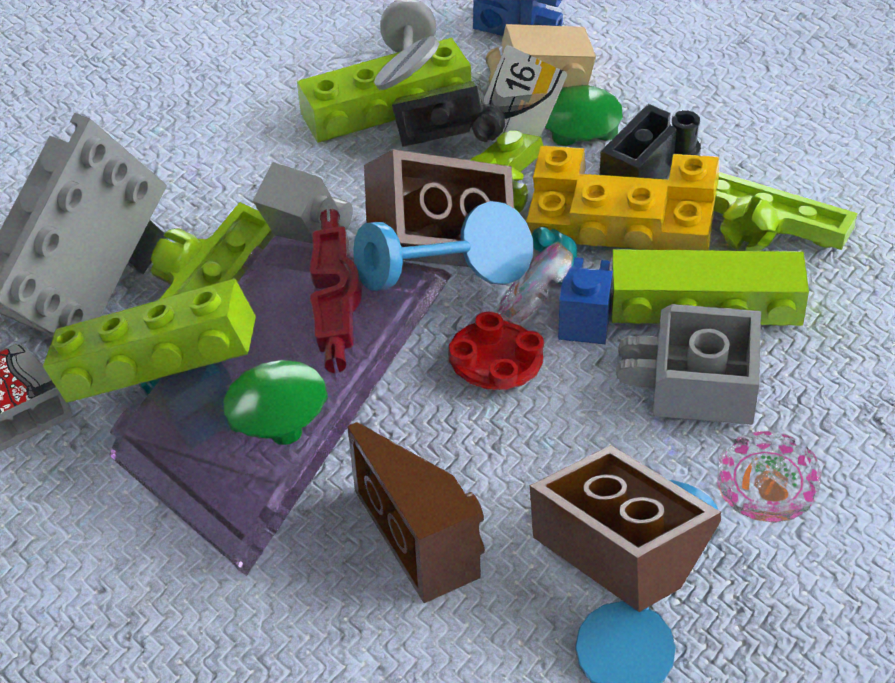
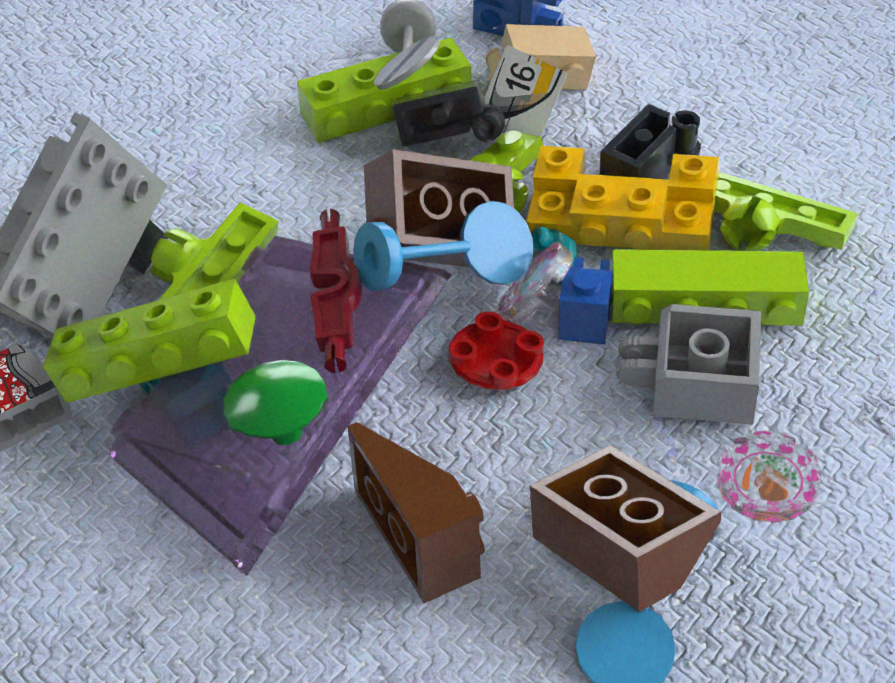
(293, 203): light grey hinge -> none
(584, 115): green dish -> none

